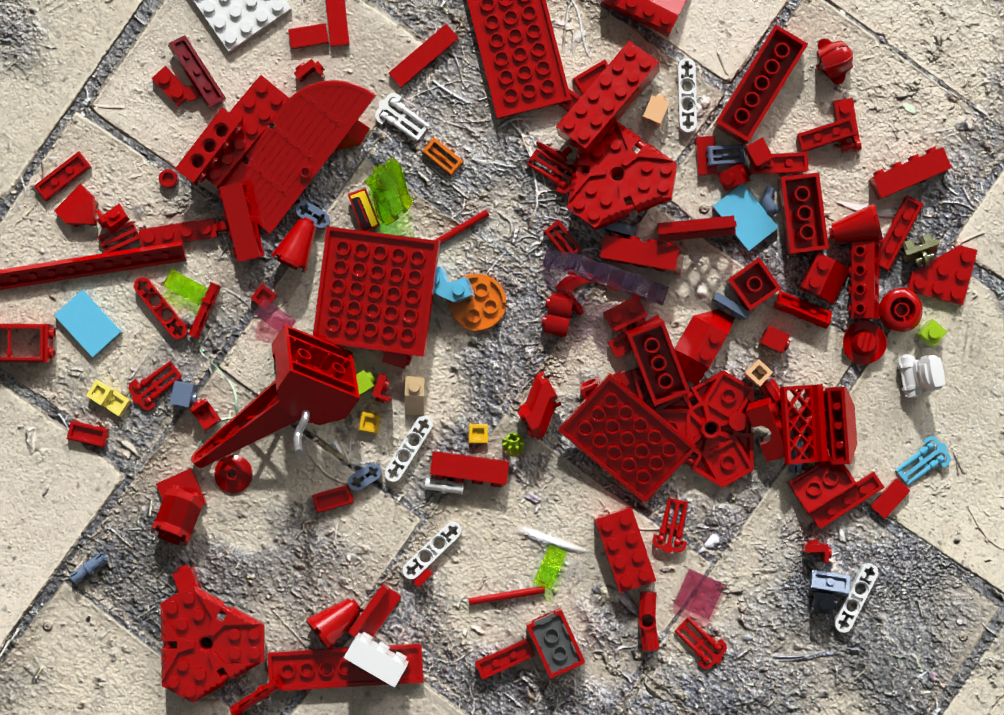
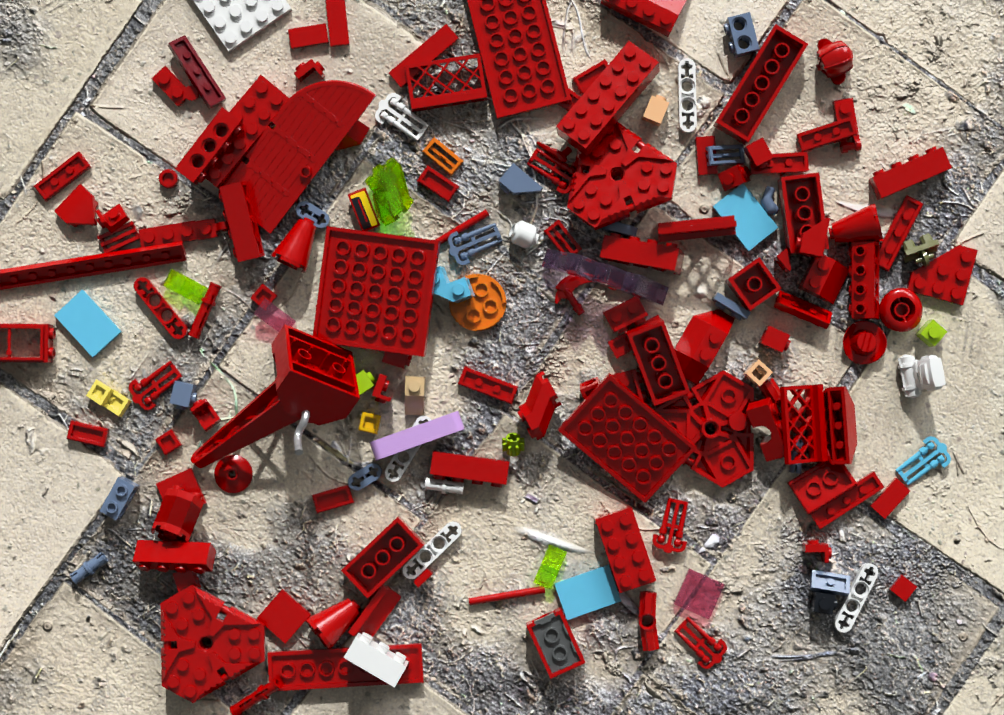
(119, 498): none -> sand blue brick
(168, 442): none -> red tile
(174, 556): none -> red brick
(284, 616): none -> red tile
(383, 557): none -> red brick
(417, 435): none -> lavender beam
(438, 184): none -> red tile
(446, 99): none -> red fence
(453, 250): none -> sand blue piece
(478, 433): yellow tile -> none
(487, 385): none -> red tile
(504, 658): red plate -> none
(518, 182): none -> sand blue slope
(523, 234): none -> white head
(558, 314): red brick -> none
(587, 592): none -> medium azure tile
(746, 34): none -> sand blue brick
(783, 260): none -> red slope
(813, 240): none -> red slope
(903, 588): none -> red tile

